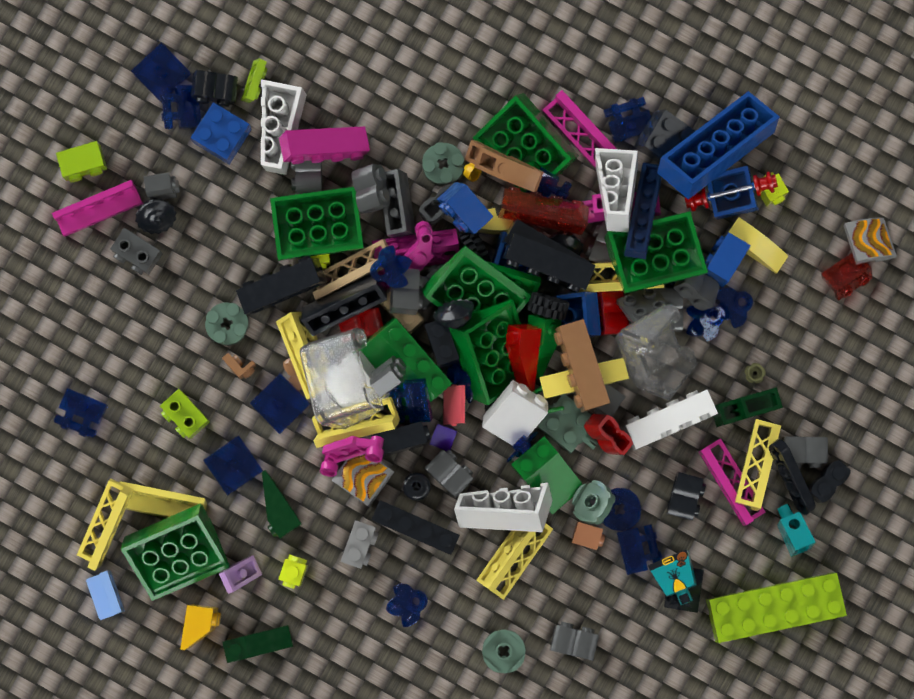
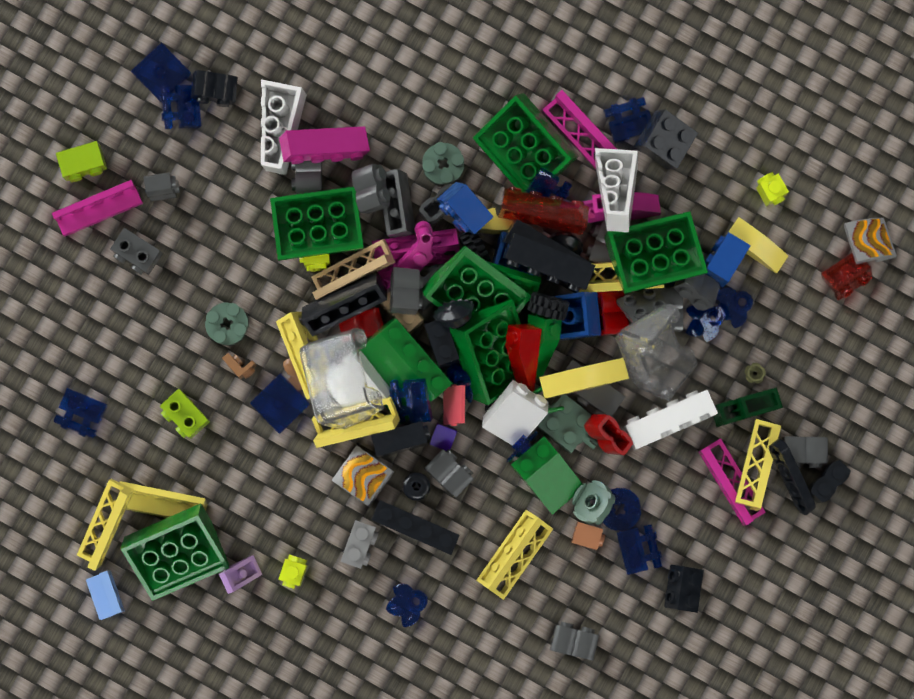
(155, 216): black piece -> none
(198, 624): yellow slope -> none
(221, 133): blue brick -> none
(233, 465): clear blue plate -> none
(252, 89): lime plate -> none
(257, 644): dark green slope -> none
(279, 512): dark green slope -> none
(281, 286): black brick -> none
(350, 448): dark pink plate -> none
(388, 376): dark grey brick -> none
(394, 268): clear blue plate -> none
(471, 172): yellow hinge -> none
(503, 166): medium nougat slope -> none
(504, 509): white wedge -> none
(516, 651): sand green plate -> none
(581, 365): medium nougat brick -> none
(643, 212): dark blue tile -> none
(675, 575): teal torso -> none
(685, 496): black brick -> none
(718, 145): blue brick -> none
(733, 193): blue brick -> none
(776, 607): lime brick -> none
(797, 539): teal torso -> none

